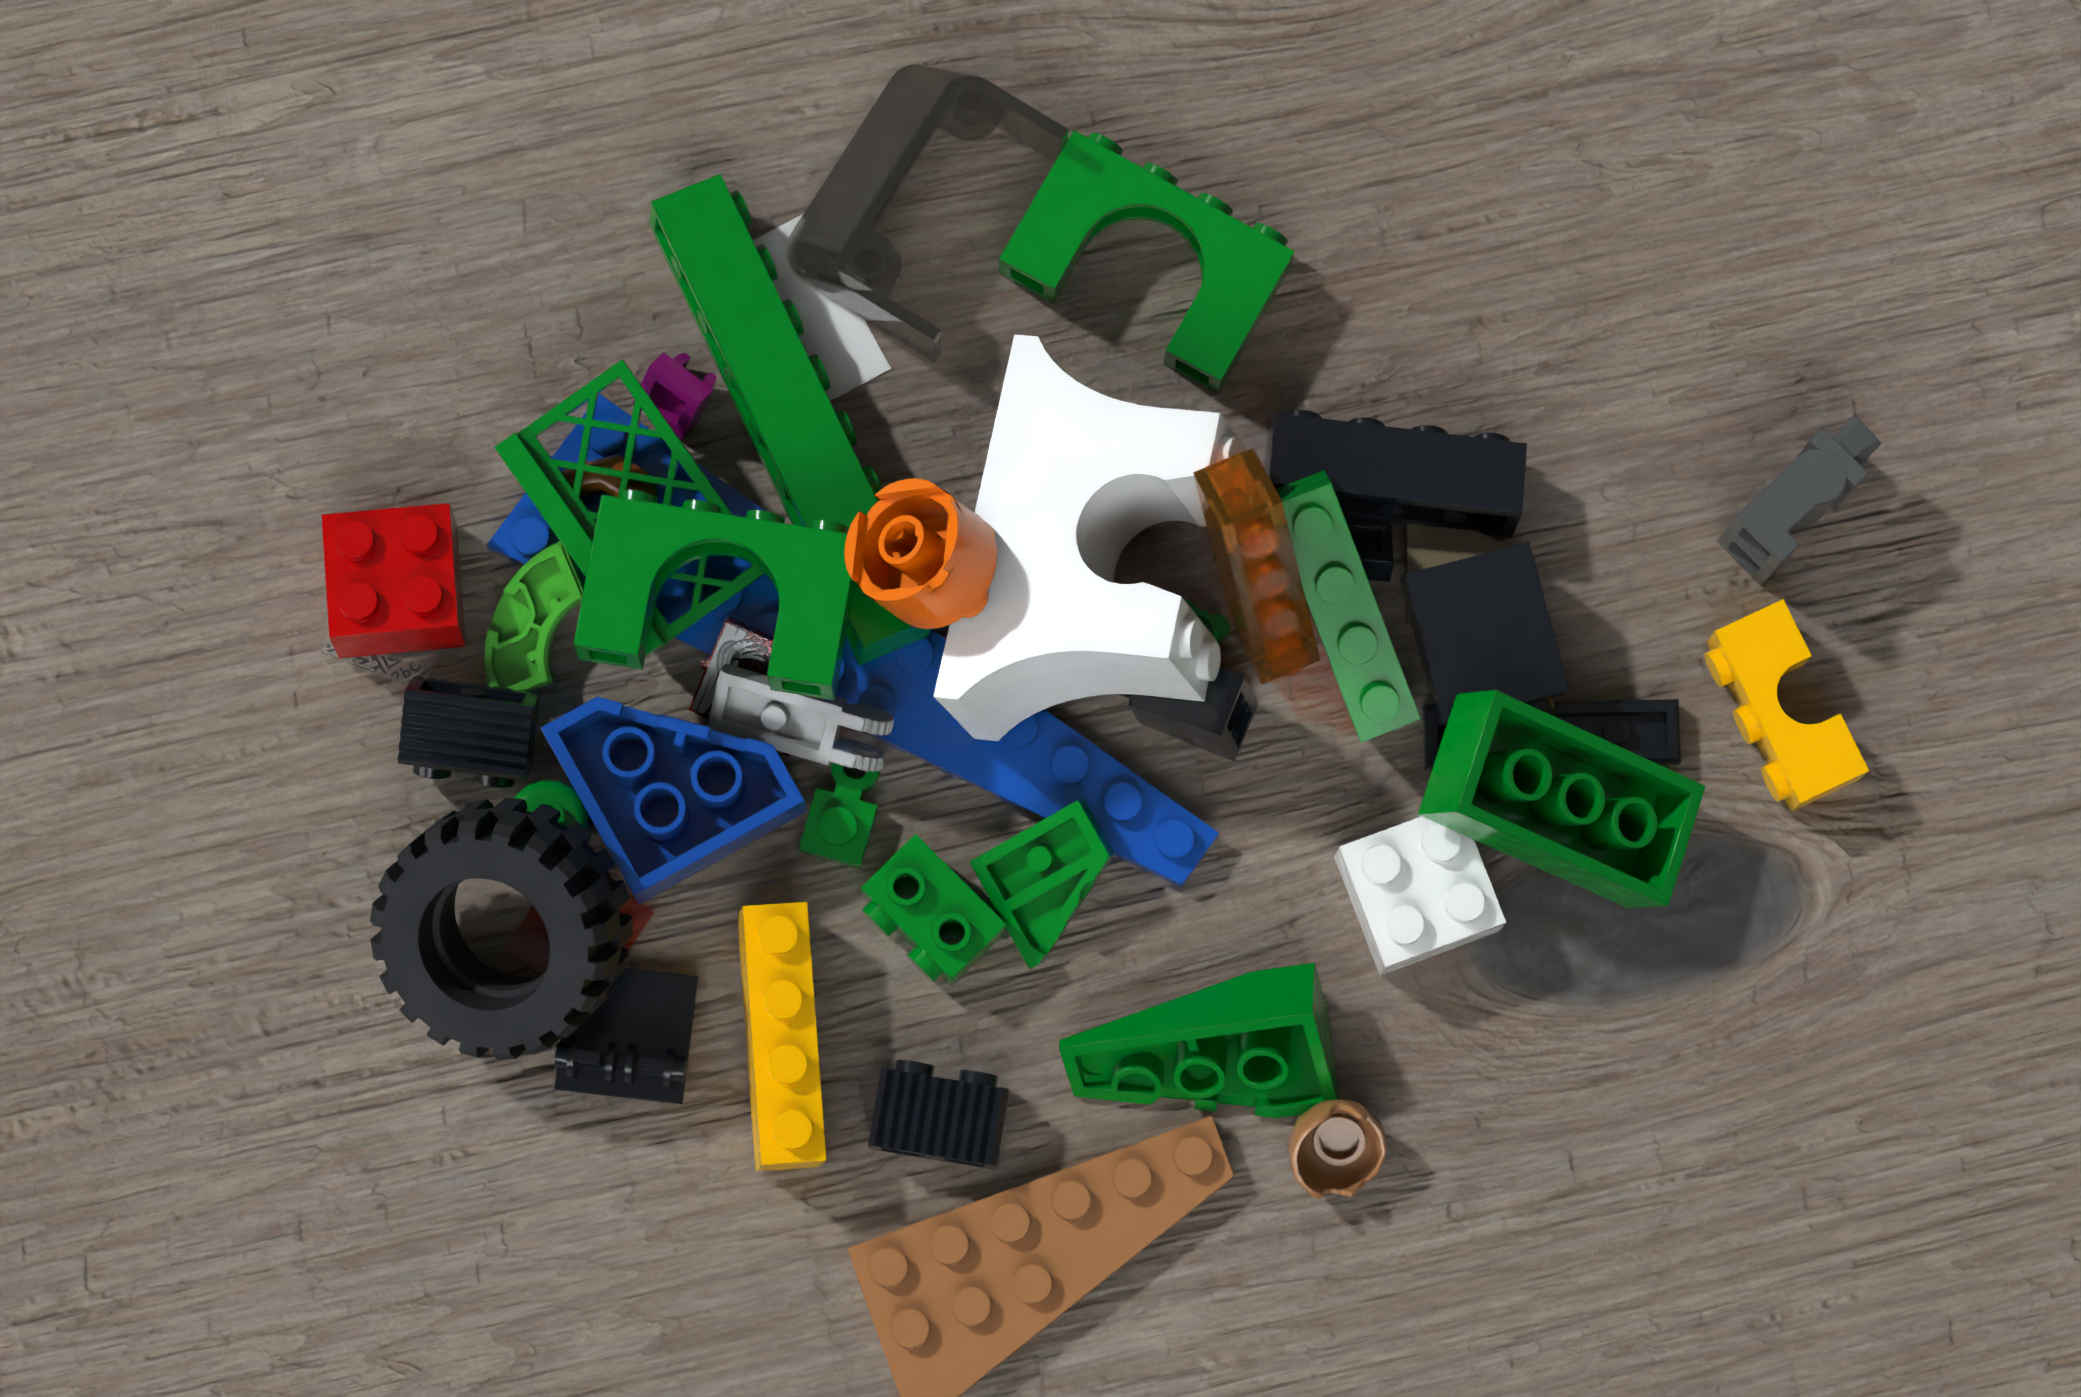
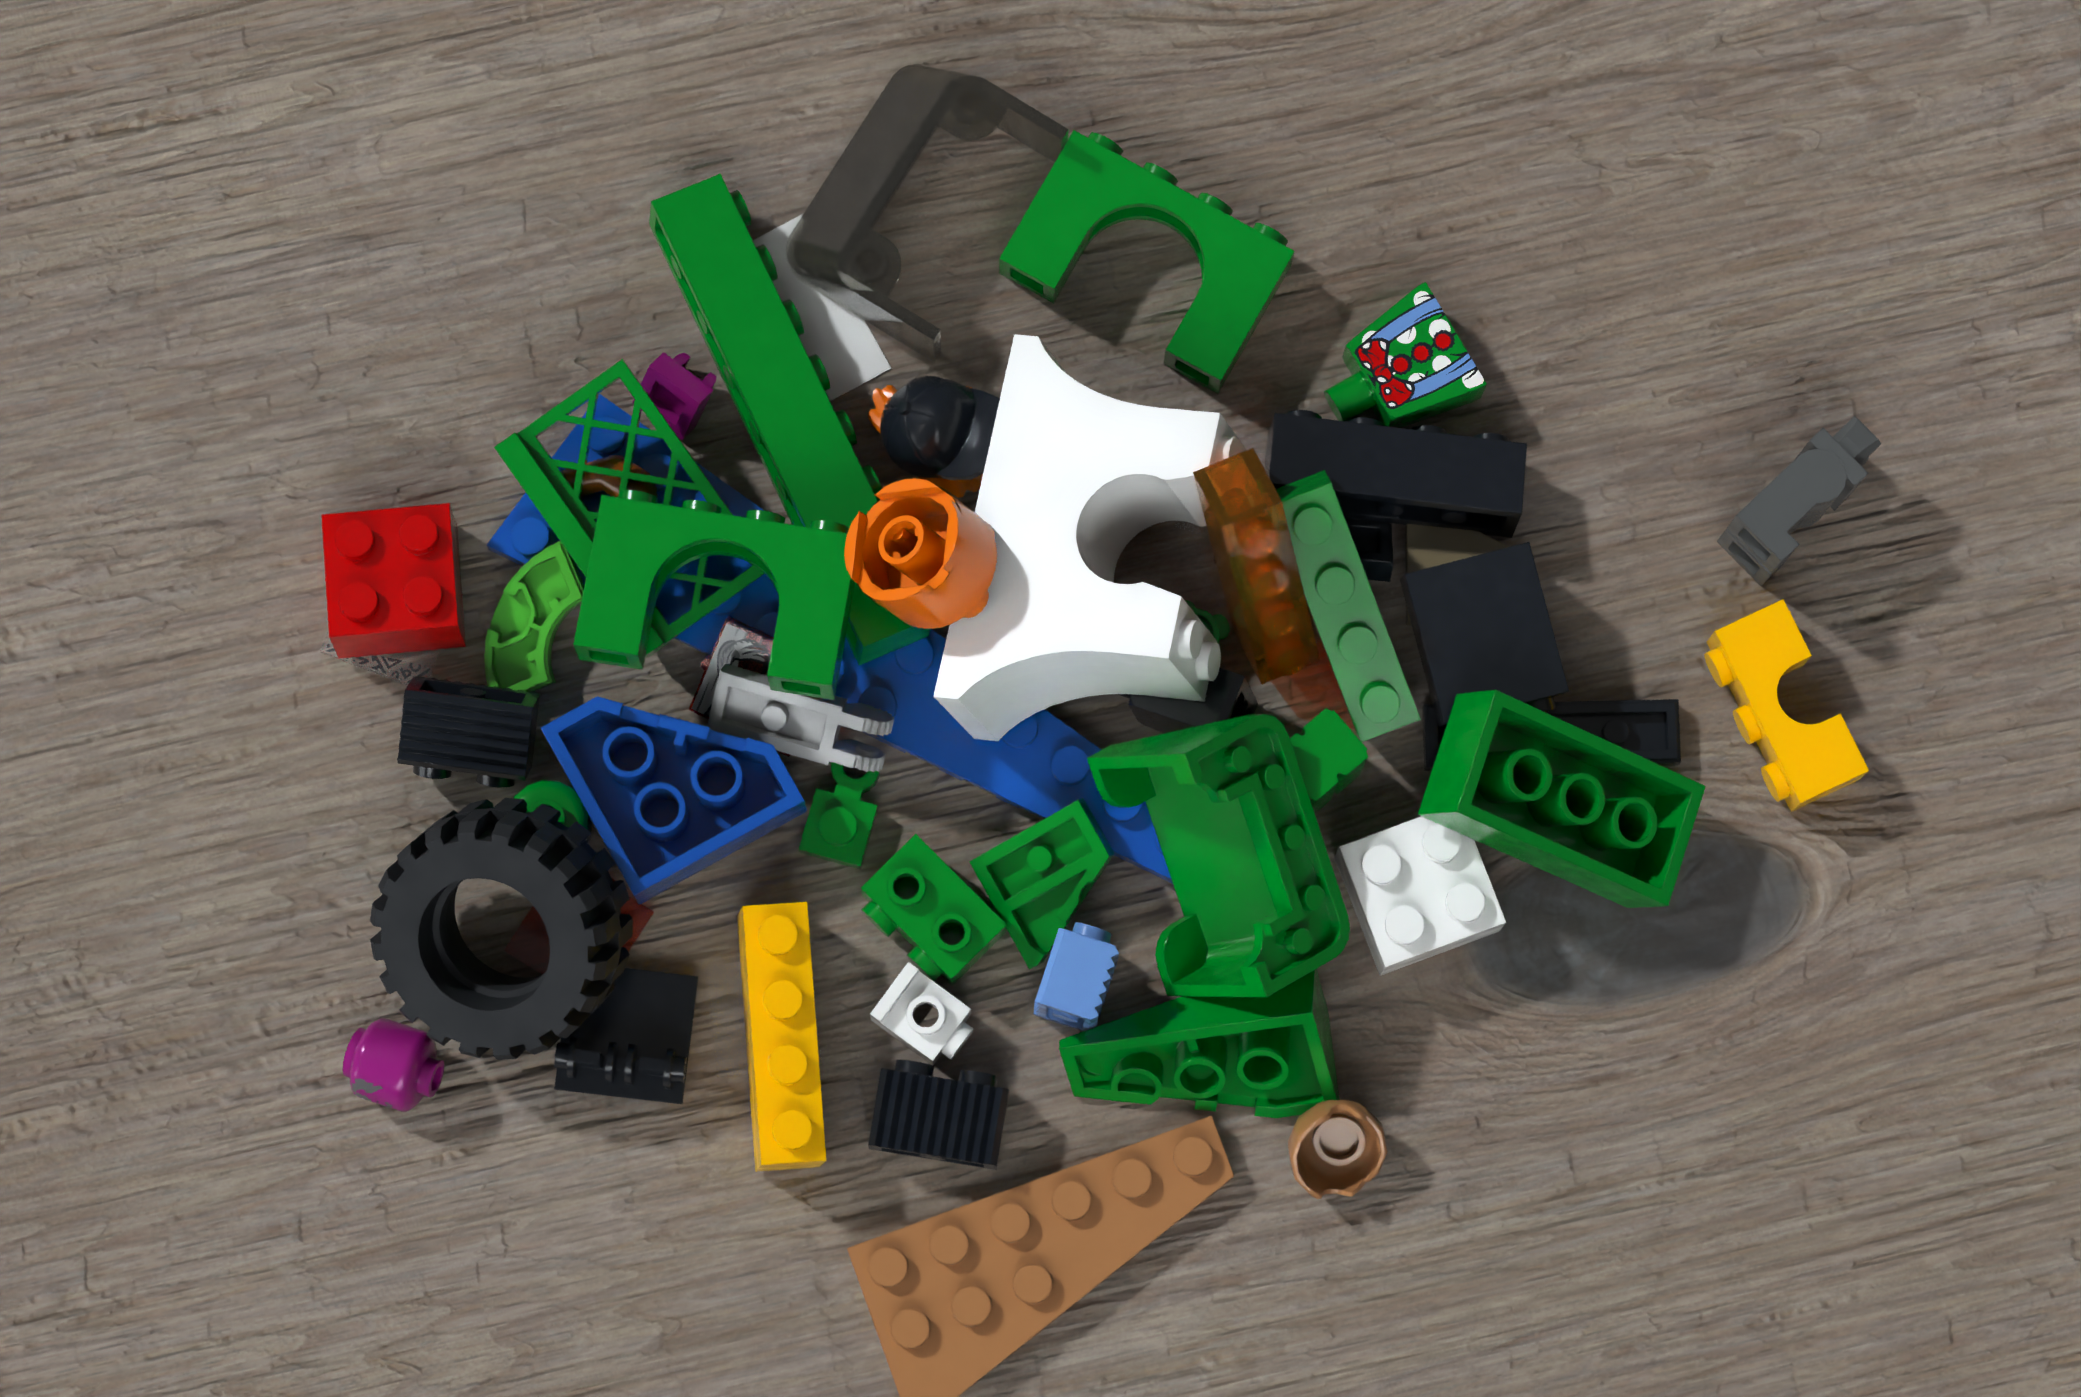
(392, 1065): none -> magenta head
(896, 1012): none -> white brick
(937, 430): none -> black hair
(1077, 977): none -> medium blue brick
(1238, 852): none -> green windscreen
(1328, 756): none -> green brick
(1406, 366): none -> torso

